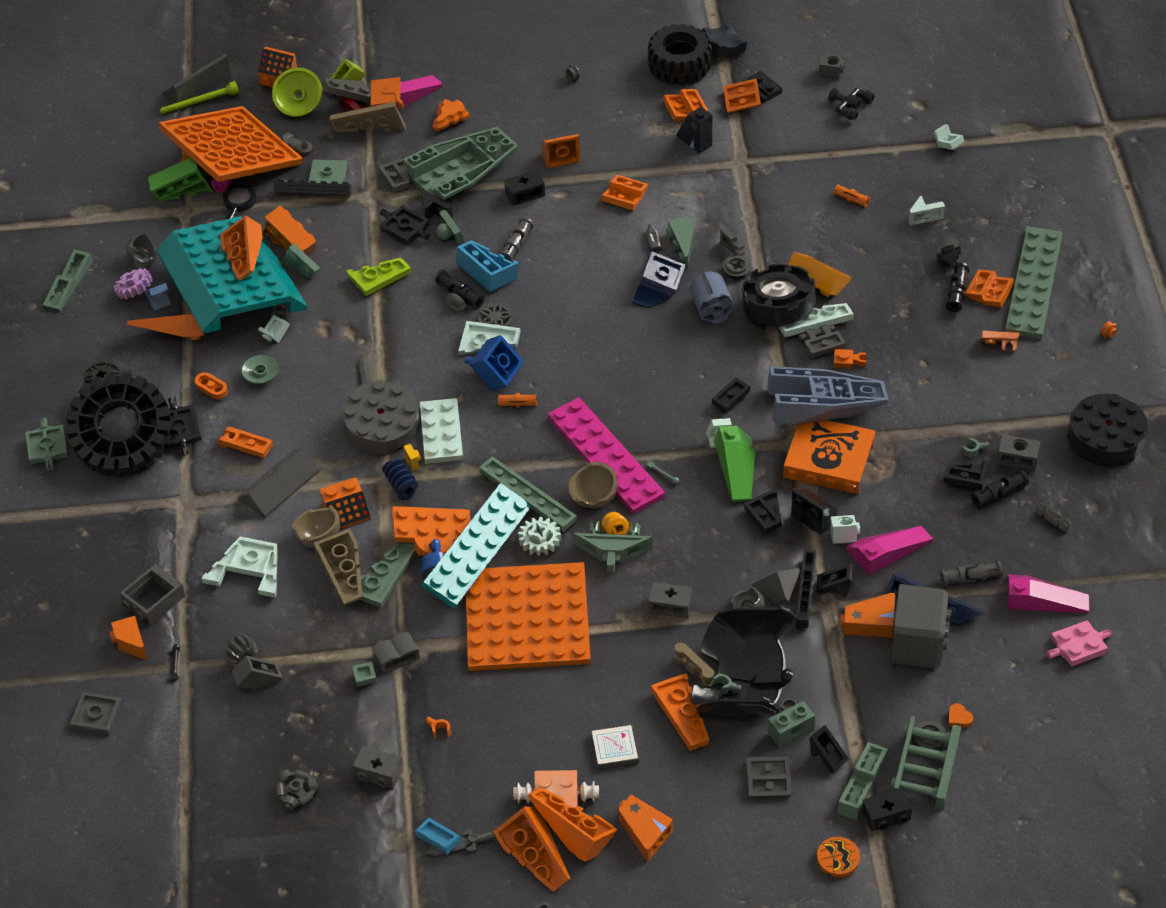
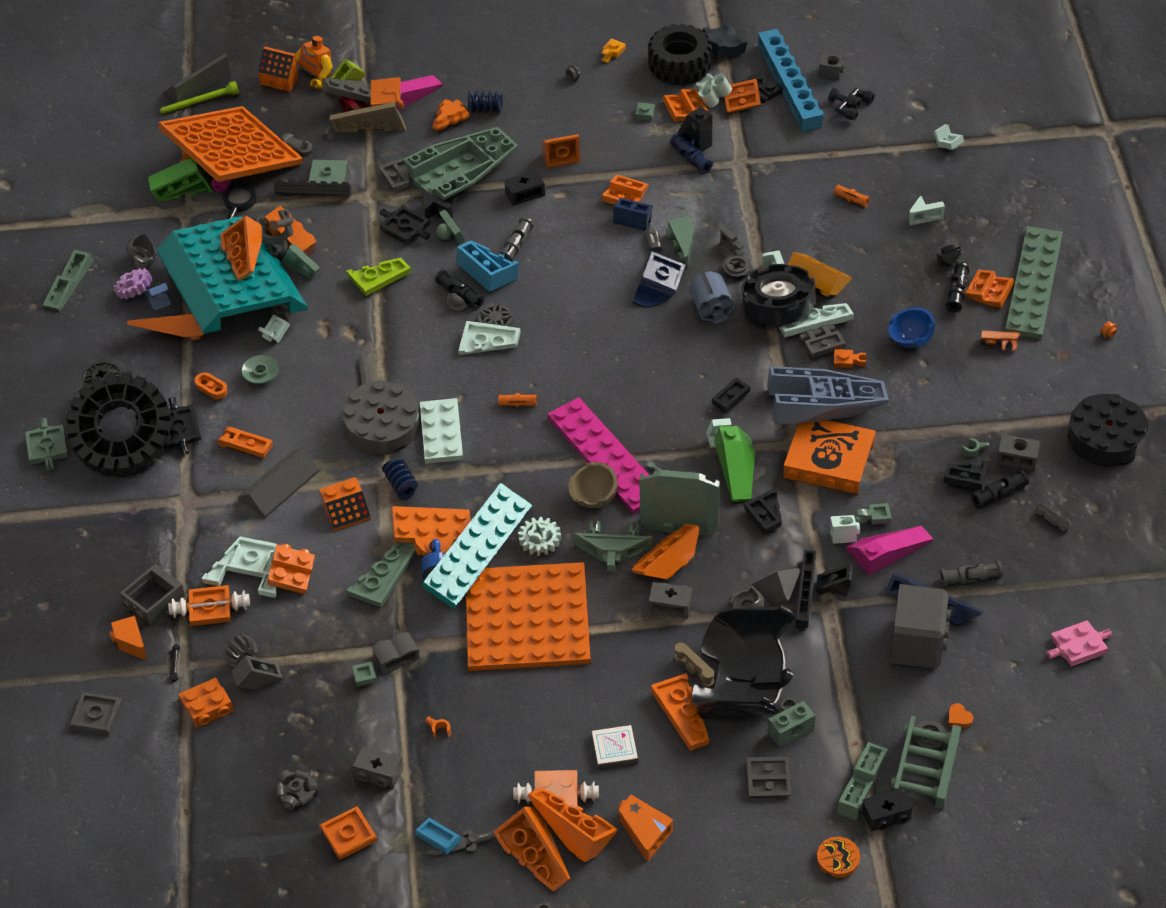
(206, 702): none -> orange plate
(209, 605): none -> orange plate
(279, 243): none -> dark grey piece
(290, 85): lime dish -> none
(290, 568): none -> orange plate
(315, 60): none -> torso
(316, 525): dark tan cylinder -> none
(341, 564): dark tan wedge -> none
(348, 833): none -> orange plate
(412, 457): yellow plate -> none
(485, 101): none -> dark blue piece
(496, 362): blue piece -> none
(537, 499): sand green plate -> none
(612, 49): none -> light orange plate
(614, 524): light orange piece -> none
(632, 213): none -> dark blue hinge
(645, 111): none -> sand green plate
(669, 554): none -> orange wedge
(678, 499): none -> sand green wedge
(691, 153): none -> dark blue piece
(712, 88): none -> light aqua piece
(726, 681): sand green piece -> none
(771, 258): none -> light aqua bracket
(789, 77): none -> dark azure brick
(811, 510): black slope -> none
(827, 747): black slope -> none
(870, 617): orange slope -> none
(876, 513): none -> sand green plate
(912, 327): none -> blue cylinder
(1035, 594): dark pink wedge -> none

